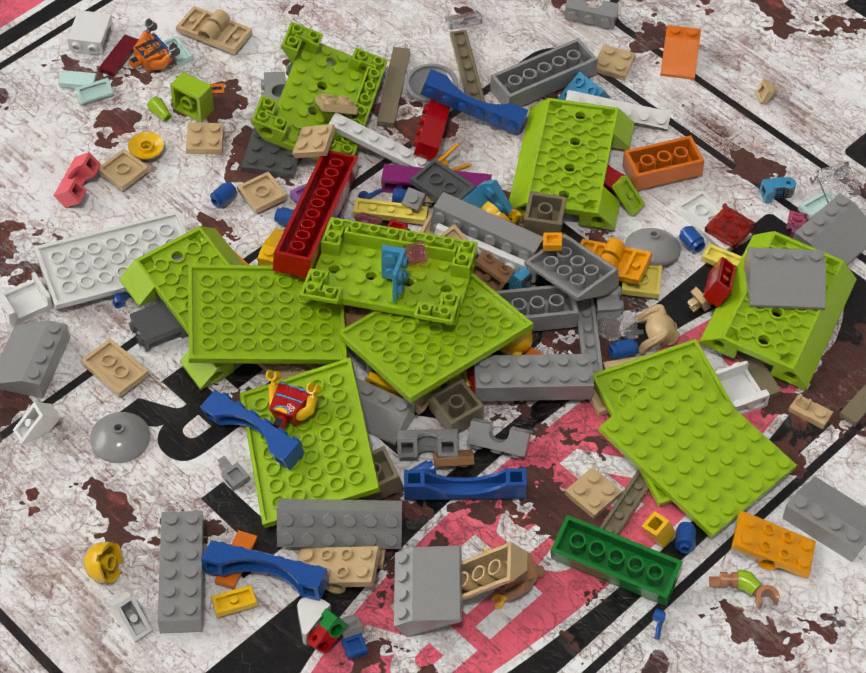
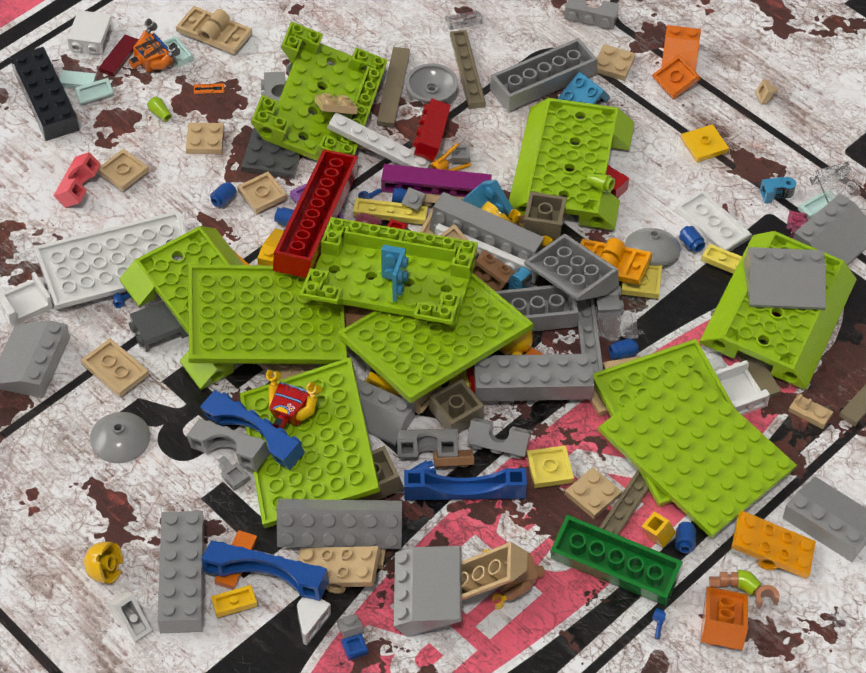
(36, 422): white slope -> none
(44, 93): none -> black brick
(145, 145): yellow dish -> none
(192, 97): lime brick -> none
(207, 436): none -> light grey arch
(314, 141): tan plate -> none
(327, 631): leg -> none
(416, 253): plate -> none
(439, 178): dark grey plate -> none
(461, 154): none -> light grey plate
(505, 116): blue arch -> none
(550, 466): none -> light yellow plate
(552, 241): light orange plate -> none
(602, 182): none -> lime cone
(628, 195): lime plate -> none
(635, 112): white plate -> none
(659, 328): tan hair -> none
(663, 162): orange brick -> none
(676, 77): none -> orange tile
(698, 301): tan tile -> none
(704, 143): none -> yellow plate
(719, 282): red brick -> none
(725, 618): none -> orange slope
(730, 227): clear red plate -> none

